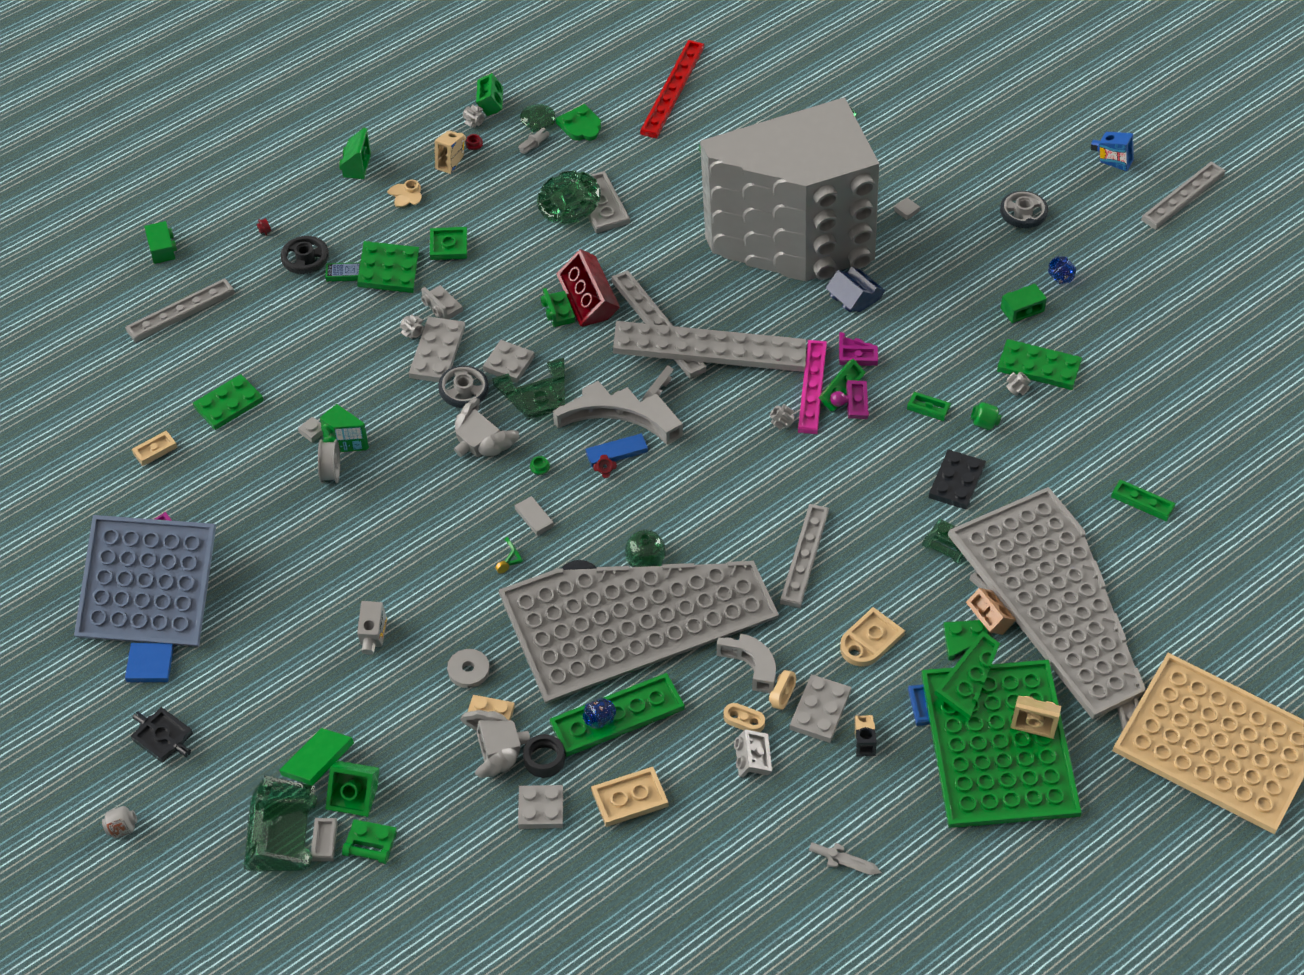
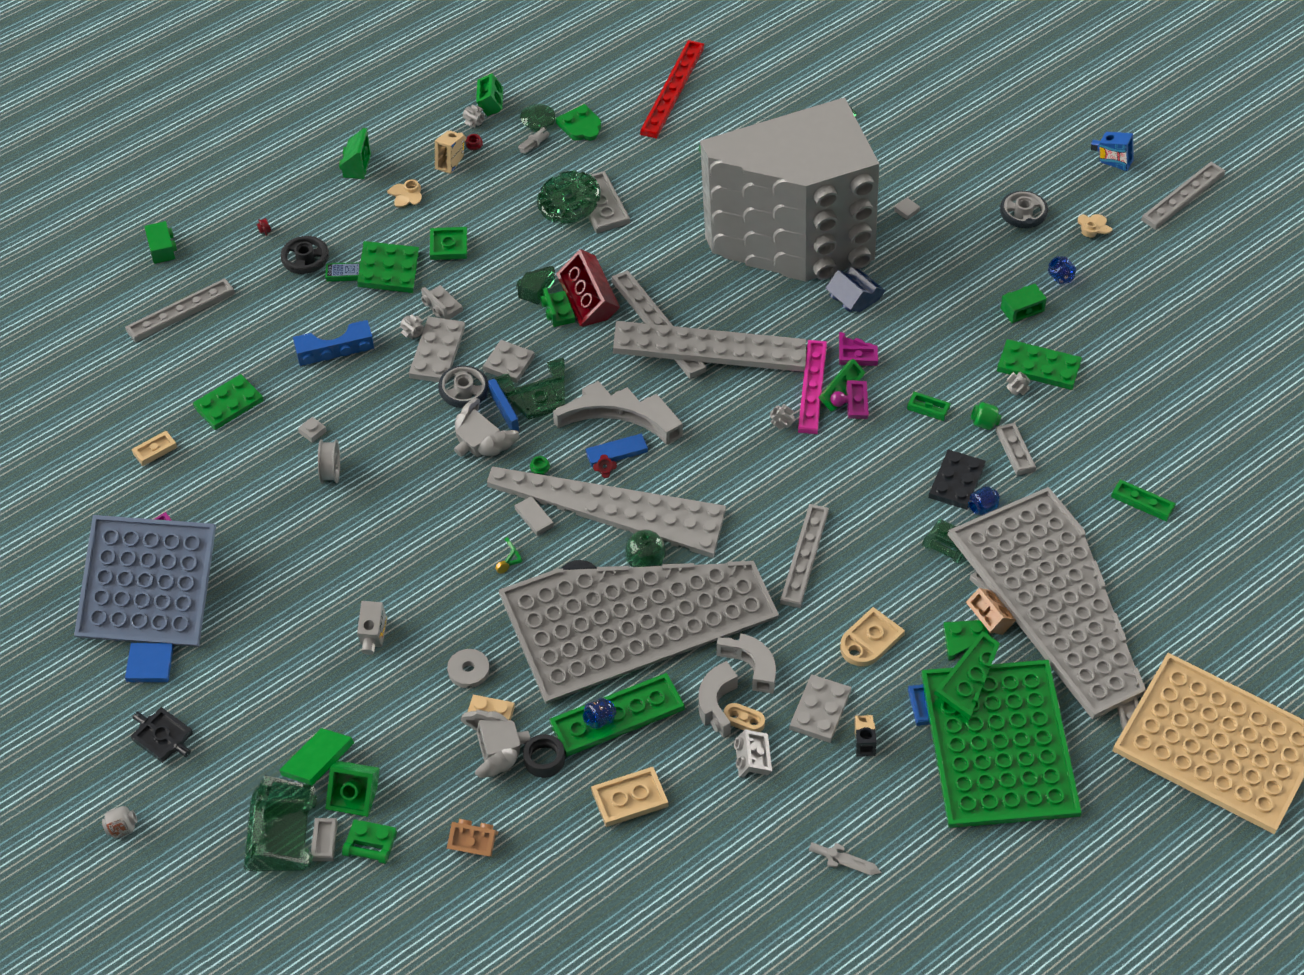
(344, 427): green slope -> none
(354, 340): none -> blue arch
(472, 838): none -> medium nougat bracket
(503, 405): none -> blue tile
(533, 282): none -> clear green slope
(540, 807): light grey plate -> none
(663, 379): light grey plate -> none
(672, 518): none -> light grey wing
(713, 686): none -> light grey arch
(785, 685): tan plate -> none
(984, 500): none -> clear blue head
(1015, 449): none -> light grey tile
(1036, 716): tan slope -> none
(1092, 225): none -> tan plate

